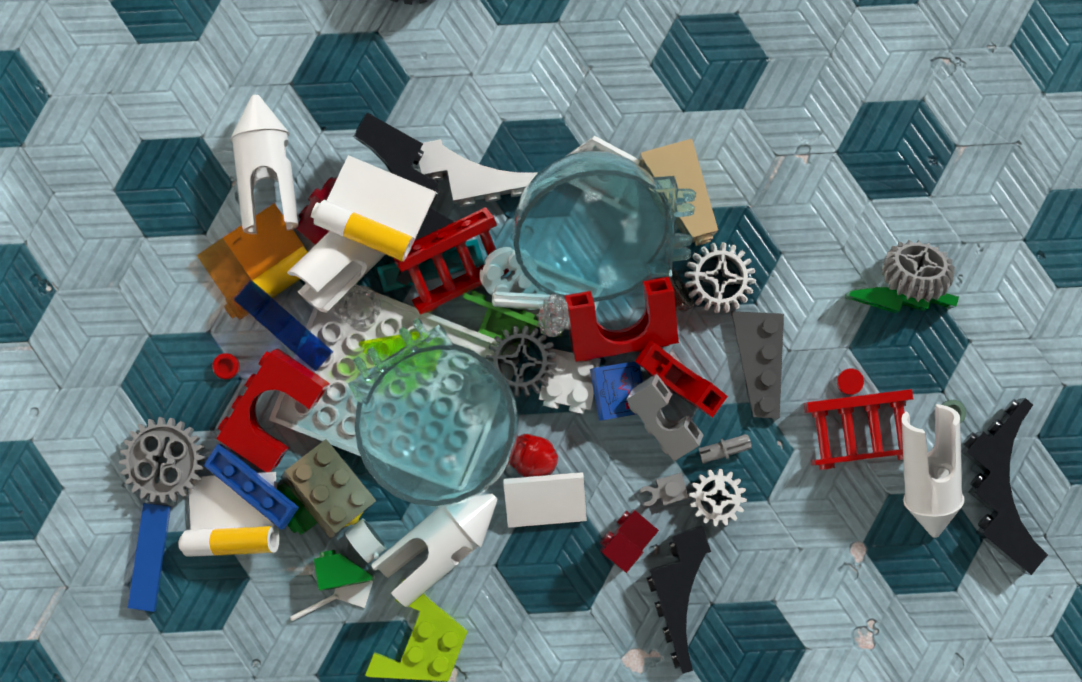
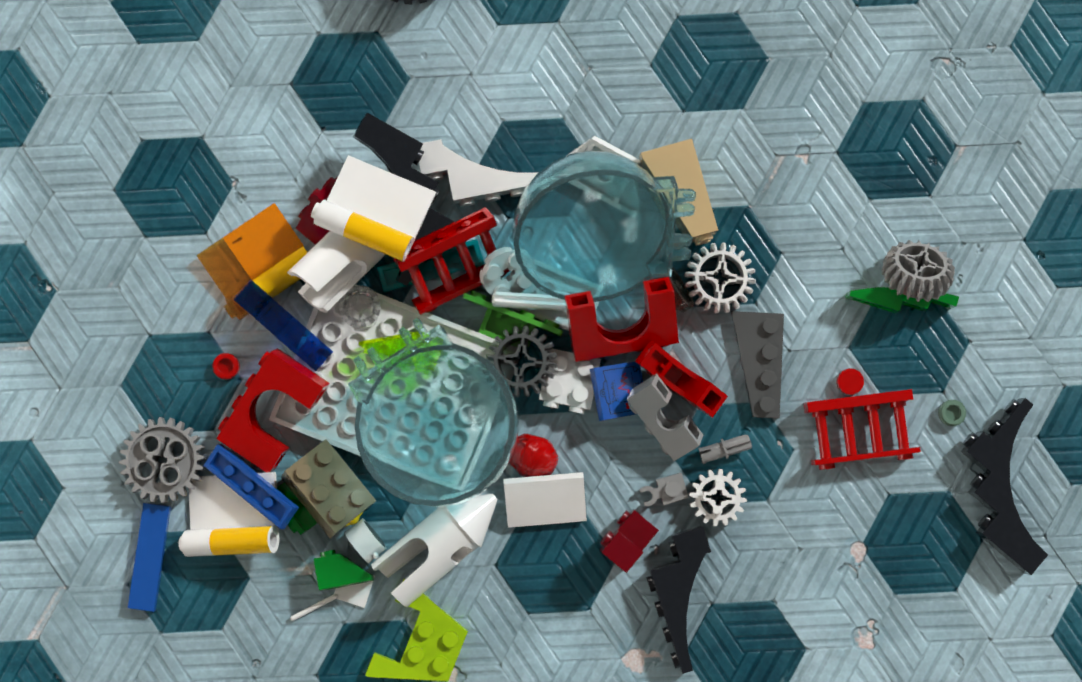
(261, 154): white piece -> none
(556, 324): clear gear -> none
(930, 490): white piece -> none

